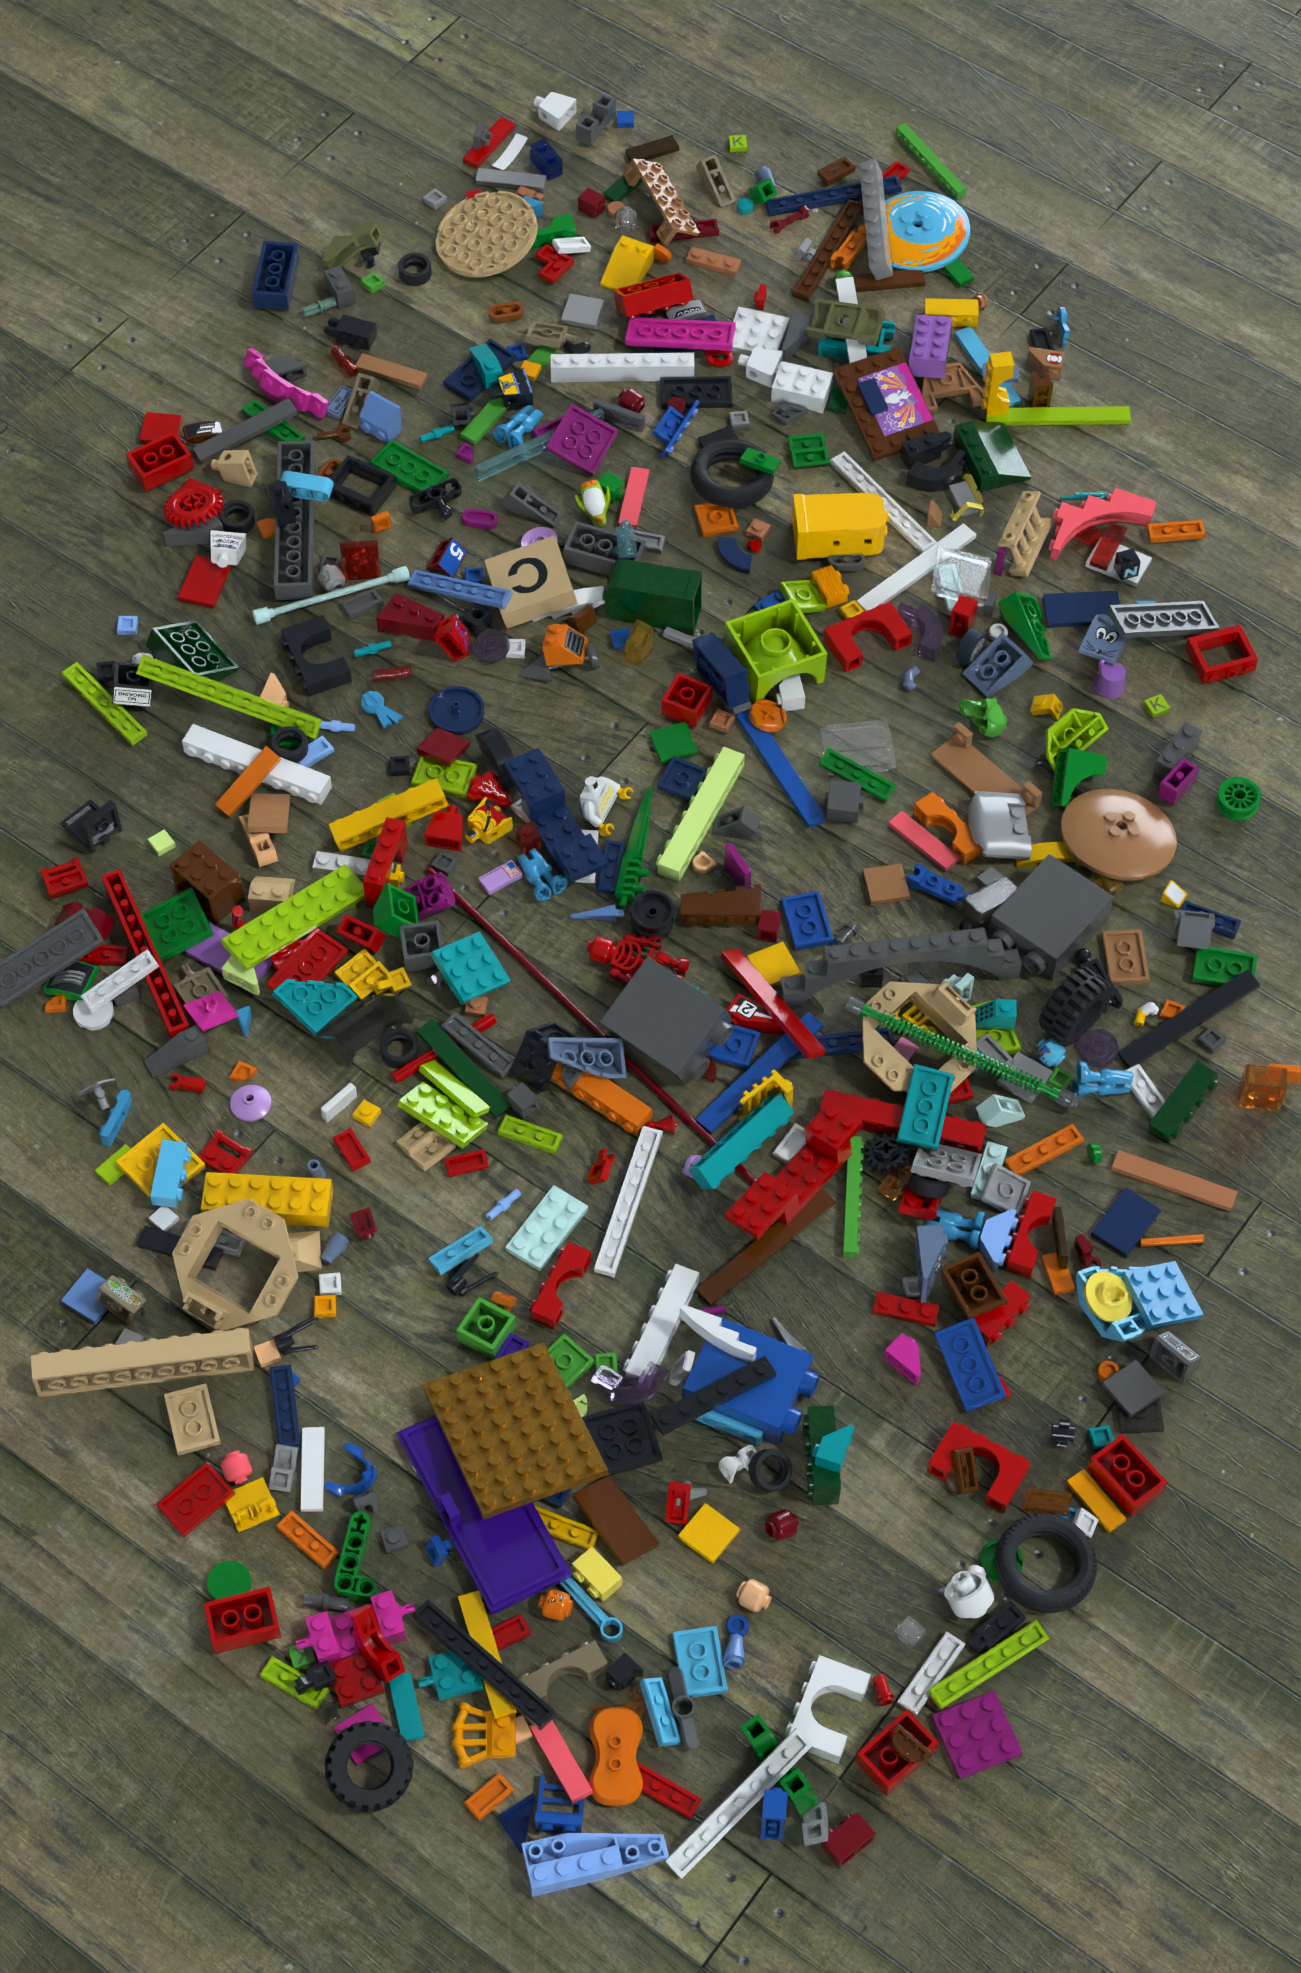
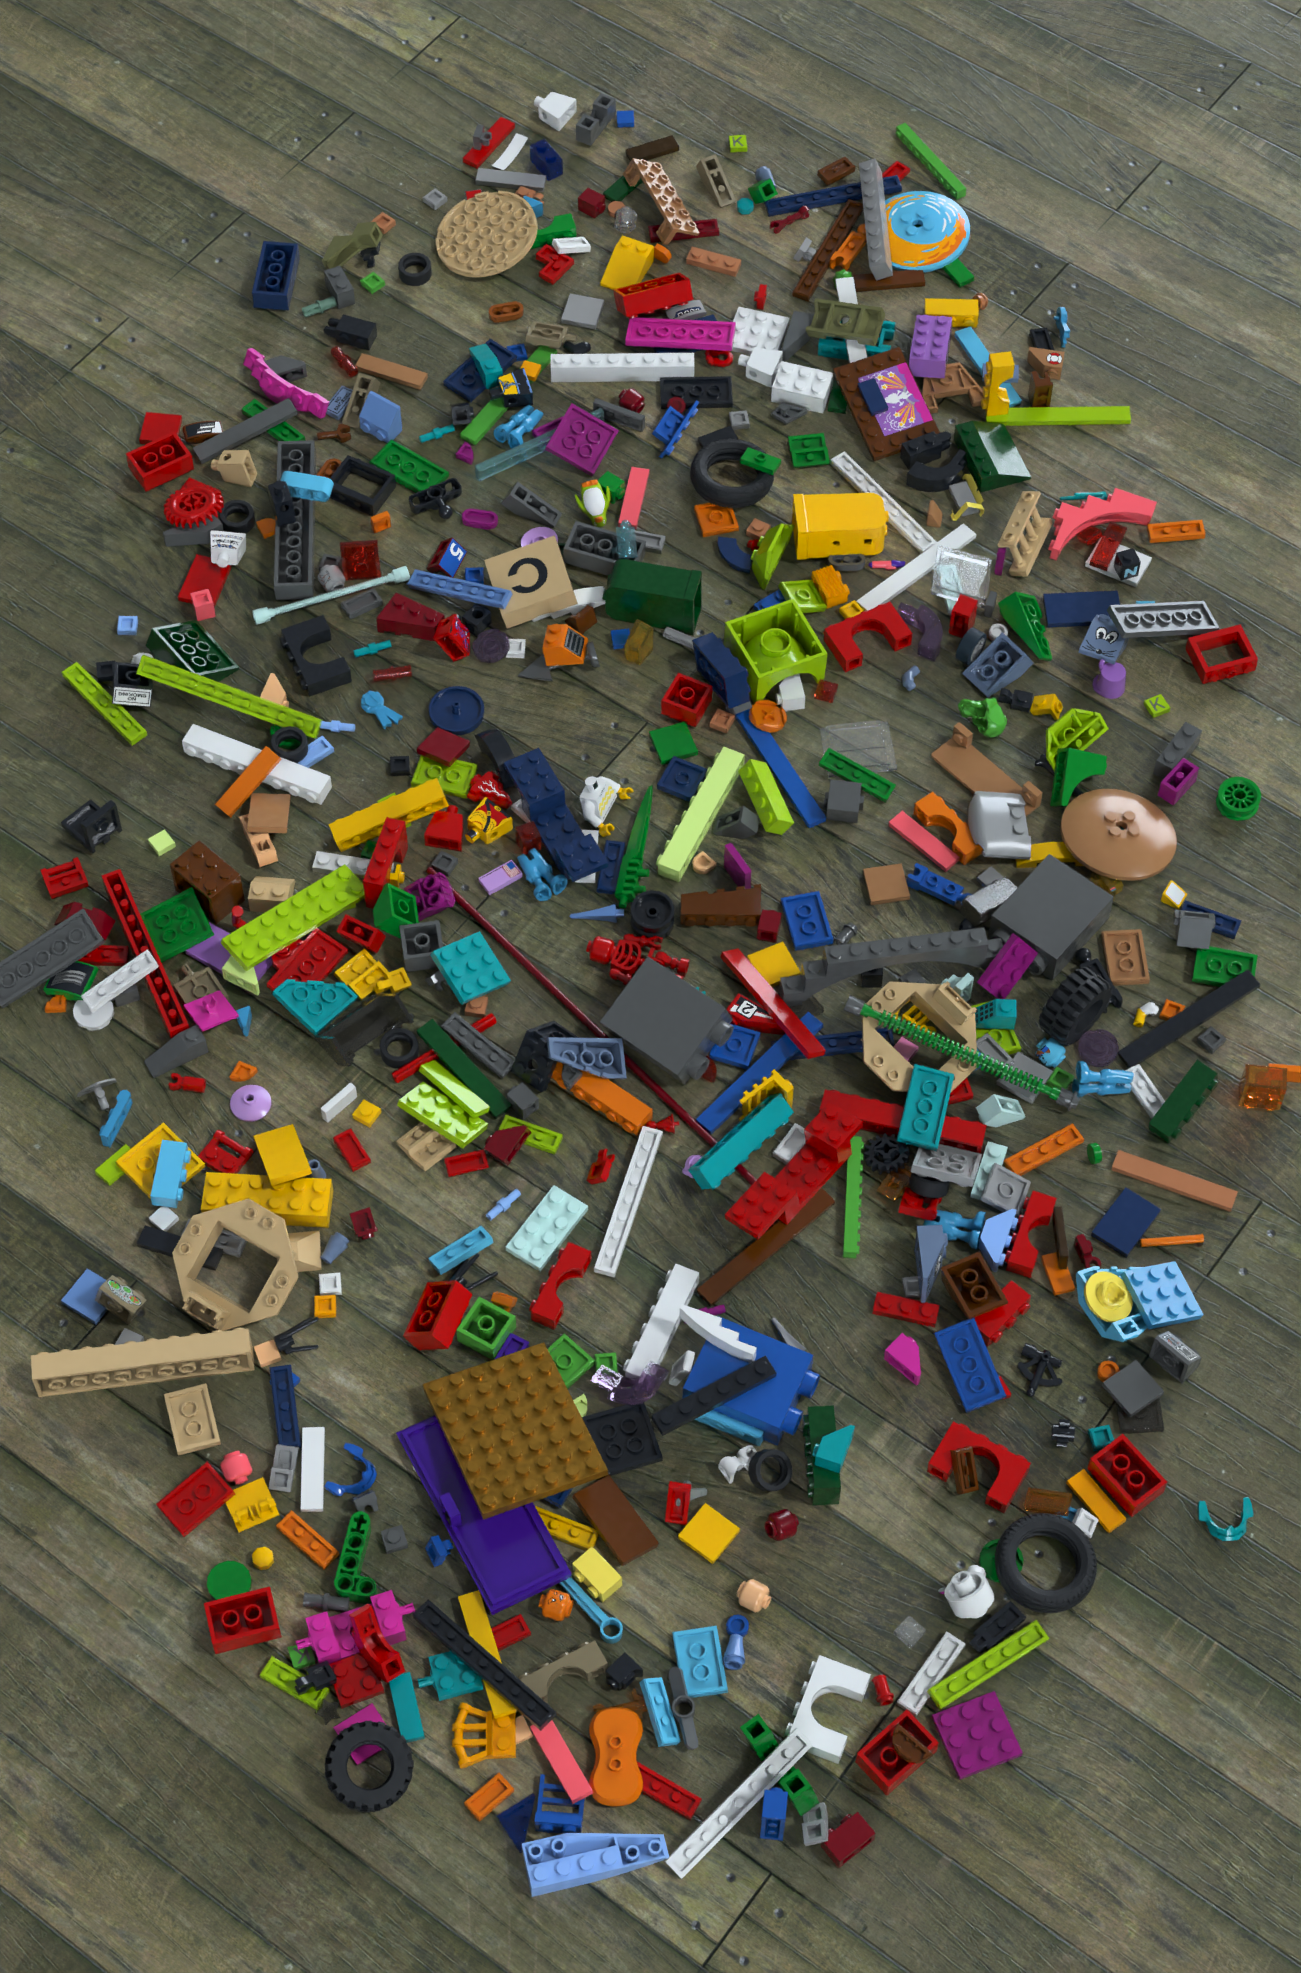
(203, 604): none -> coral panel
(262, 1558): none -> yellow tile
(282, 1155): none -> yellow tile
(384, 222): none -> nougat plate
(437, 1315): none -> red brick
(507, 1142): none -> dark red slope
(766, 797): none -> lime brick
(770, 552): none -> lime wedge
(826, 691): none -> clear red plate
(888, 565): none -> coral piece
(1007, 967): none -> magenta plate
(1019, 700): none -> black plate
(1043, 1359): none -> black piece
(1230, 1532): none -> teal helmet

